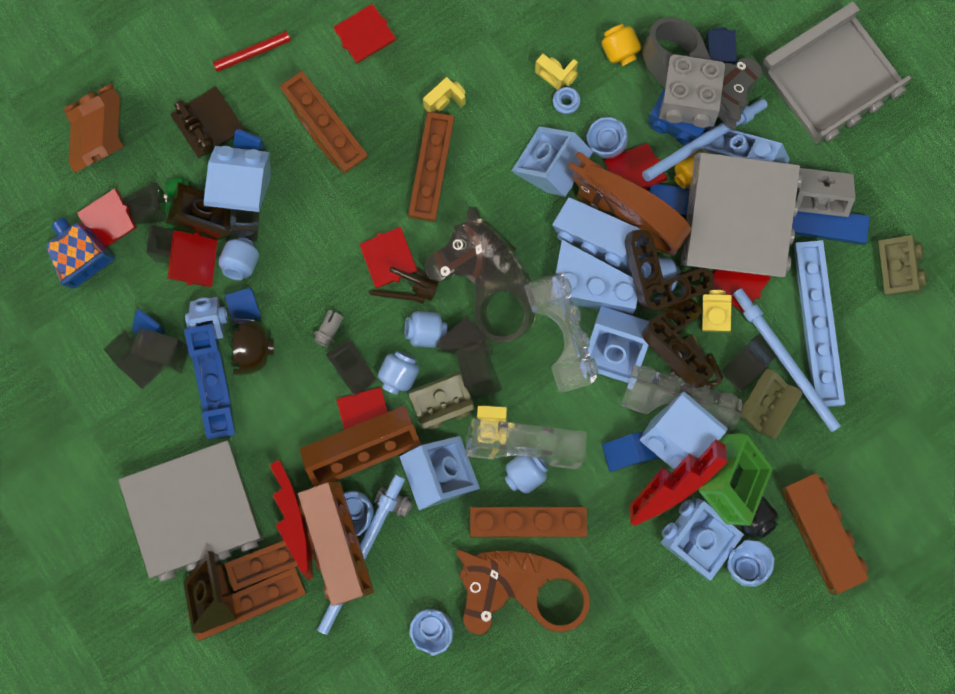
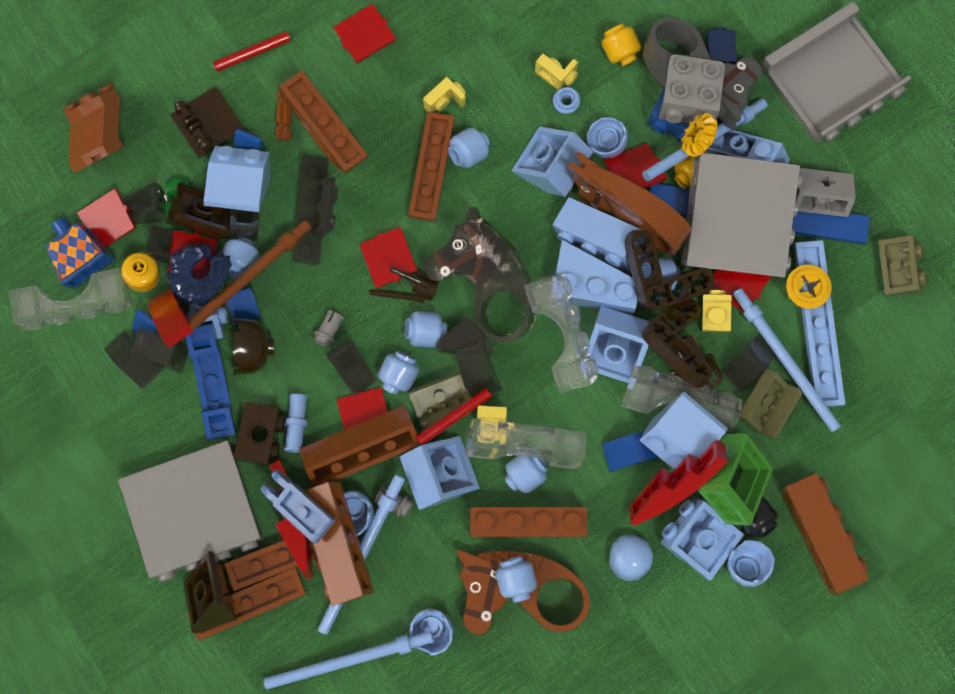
(104, 293): none -> clear arch
(140, 272): none -> yellow head
(169, 317): none -> red slope
(182, 279): none -> dark blue piece
(253, 419): none -> dark brown brick
(283, 118): none -> dark orange axle
(285, 243): none -> dark orange bar
(295, 423): none -> light blue pin
(299, 507): none -> medium blue hinge
(315, 206): none -> clear smoke bracket
(402, 645): none -> light blue bar
(453, 416): none -> red bar
(468, 148): none -> light blue head
(516, 579): none -> light blue head
(630, 557): none -> light blue hair
(699, 135): none -> yellow gear
(810, 274): none -> yellow gear

